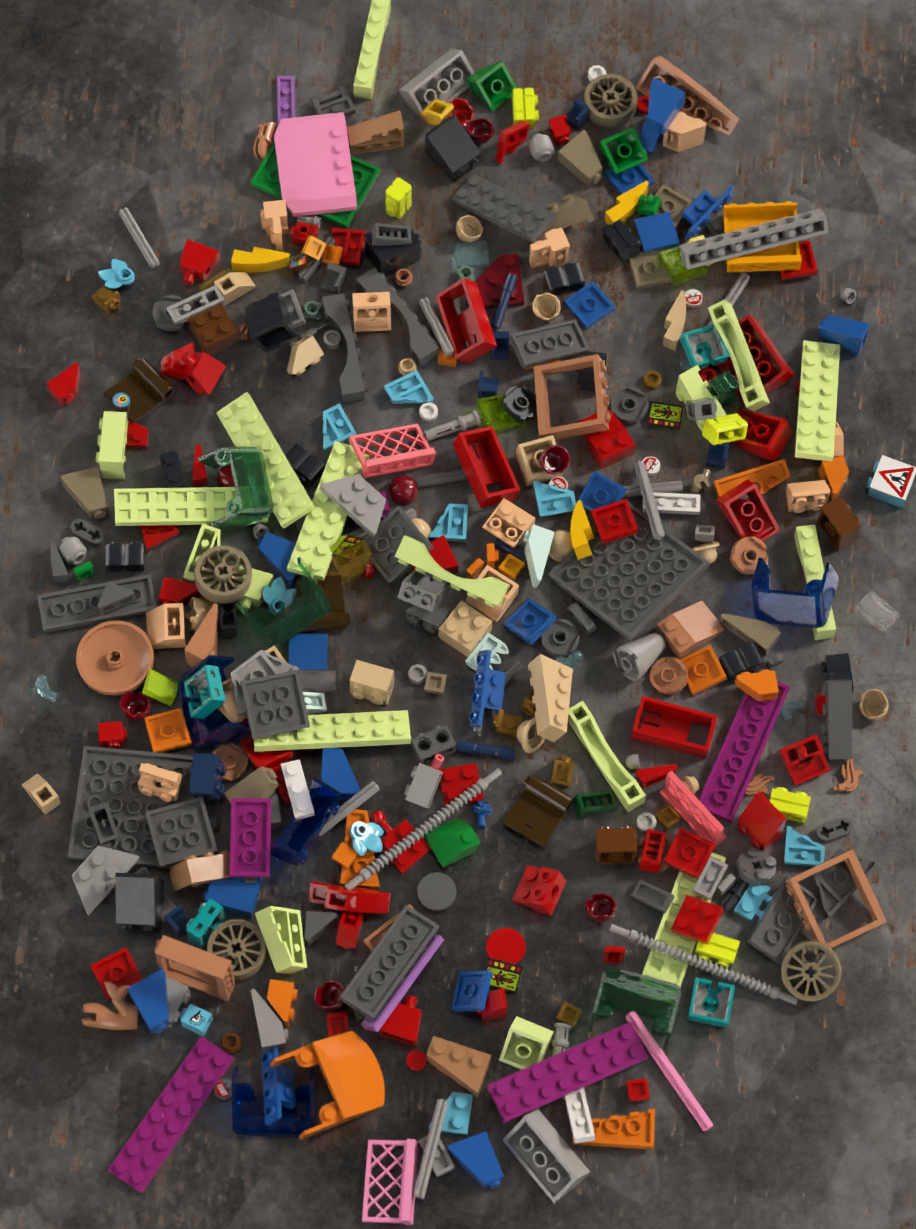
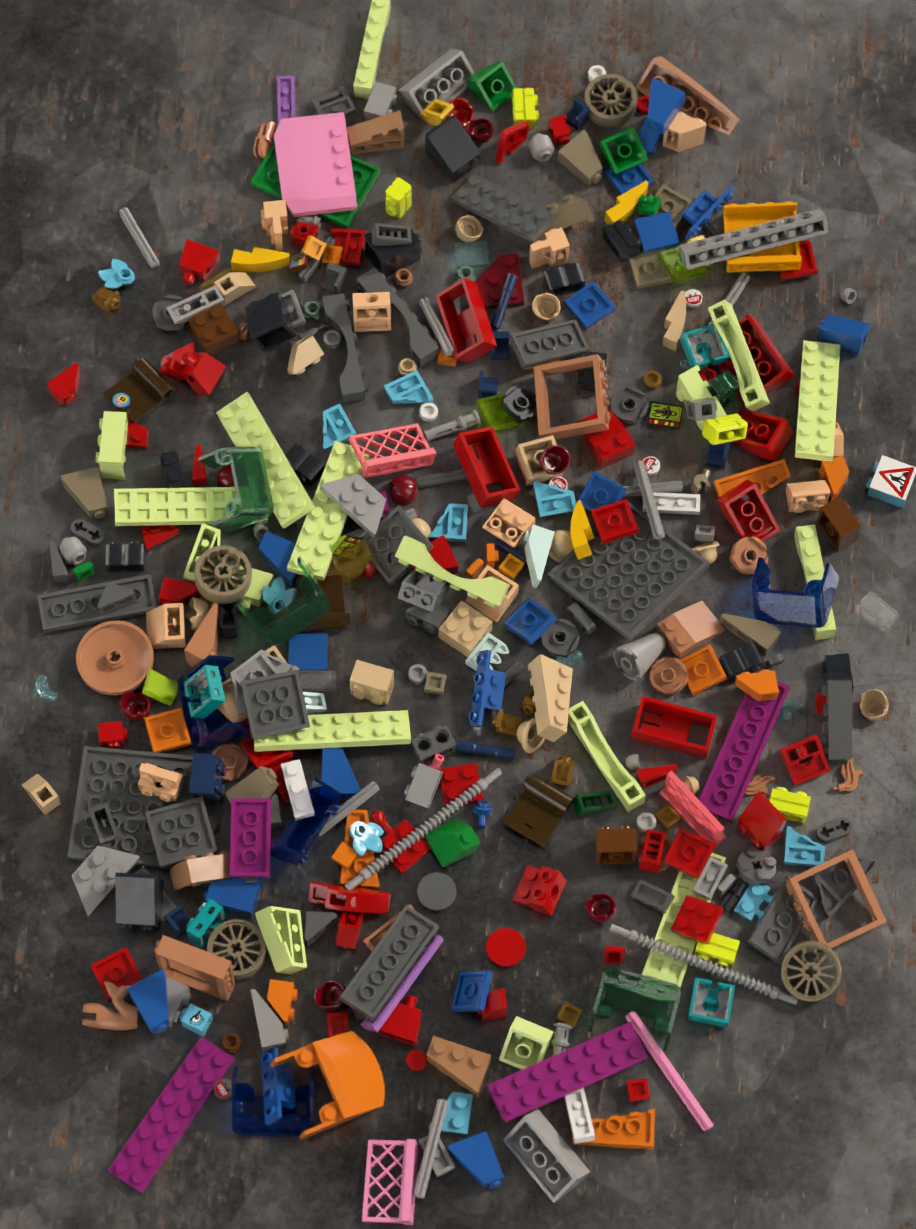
(380, 101): none -> light grey brick
(504, 975): piece -> none

